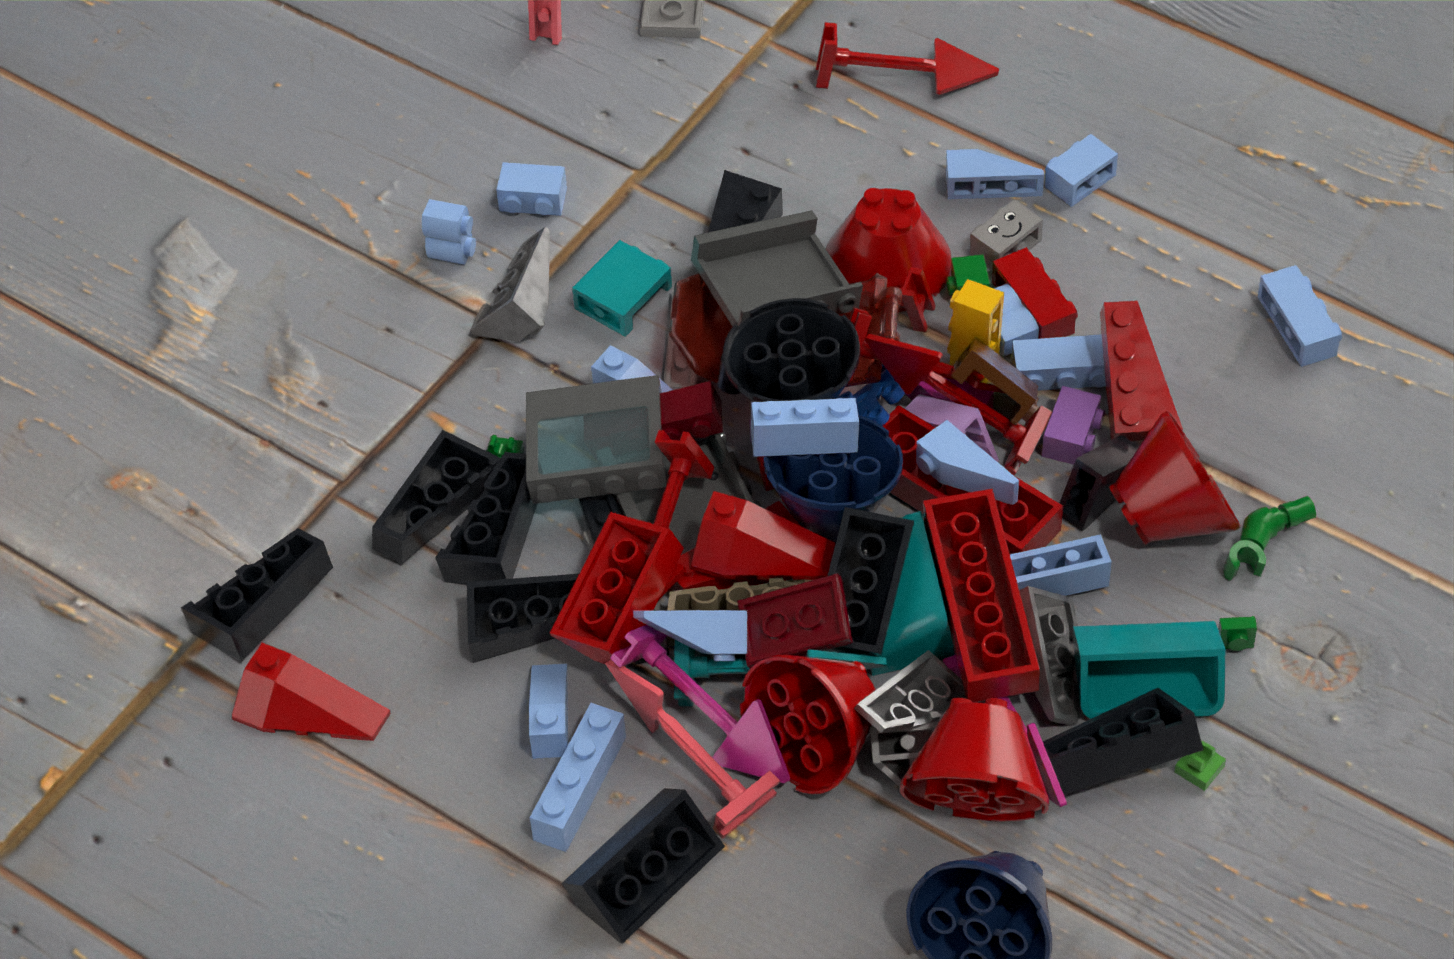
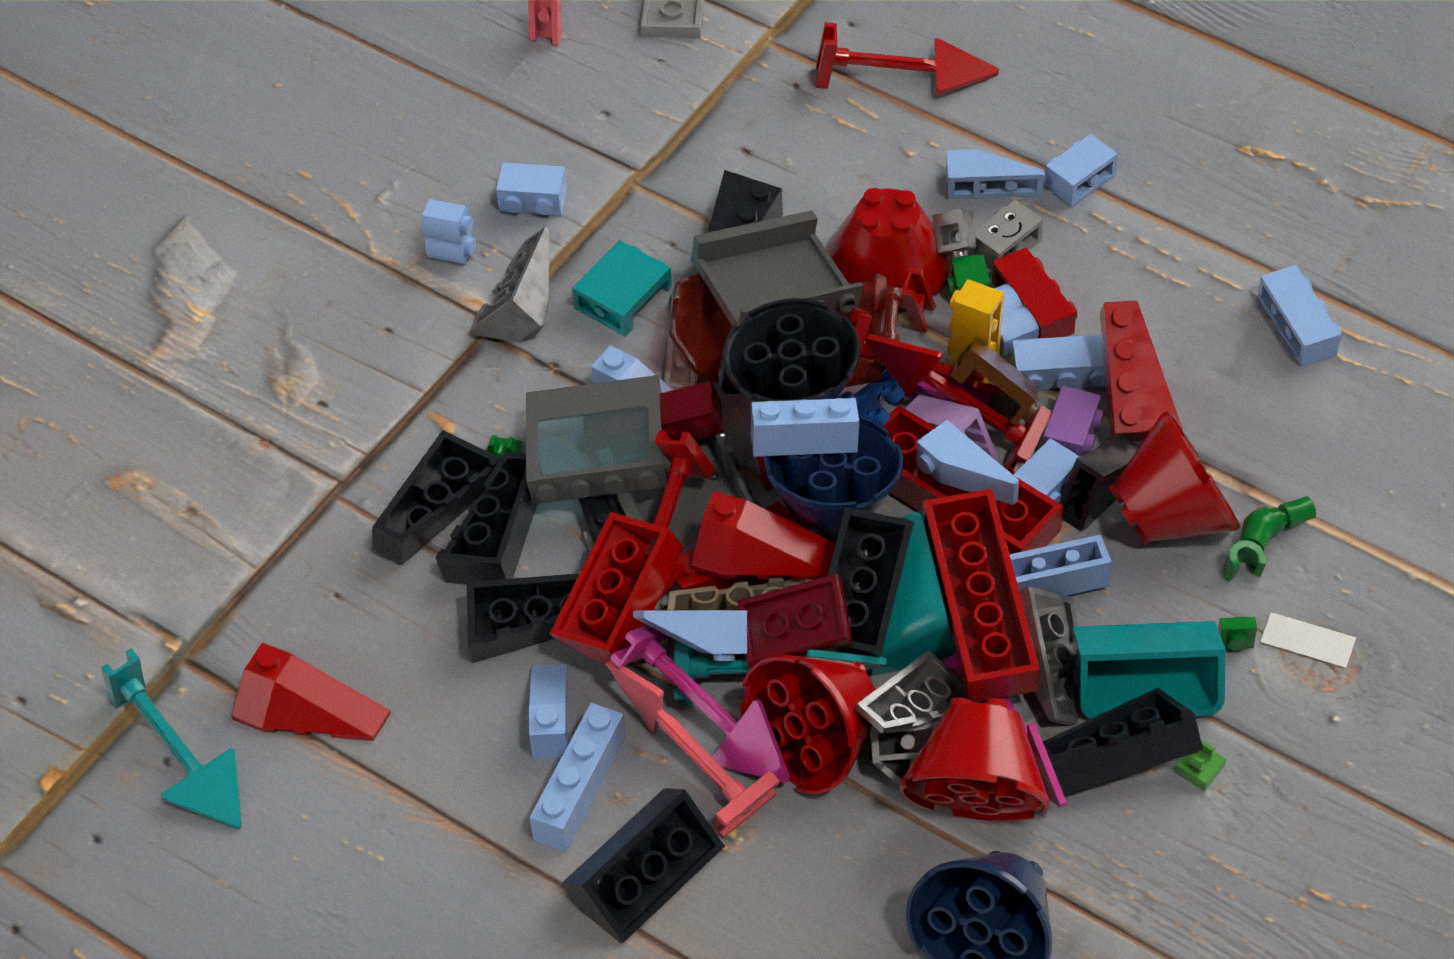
(208, 788): none -> teal piece
(260, 595): black wedge -> none
(946, 227): none -> flat silver brick
(1048, 469): none -> light blue brick
(1308, 639): none -> white sticker

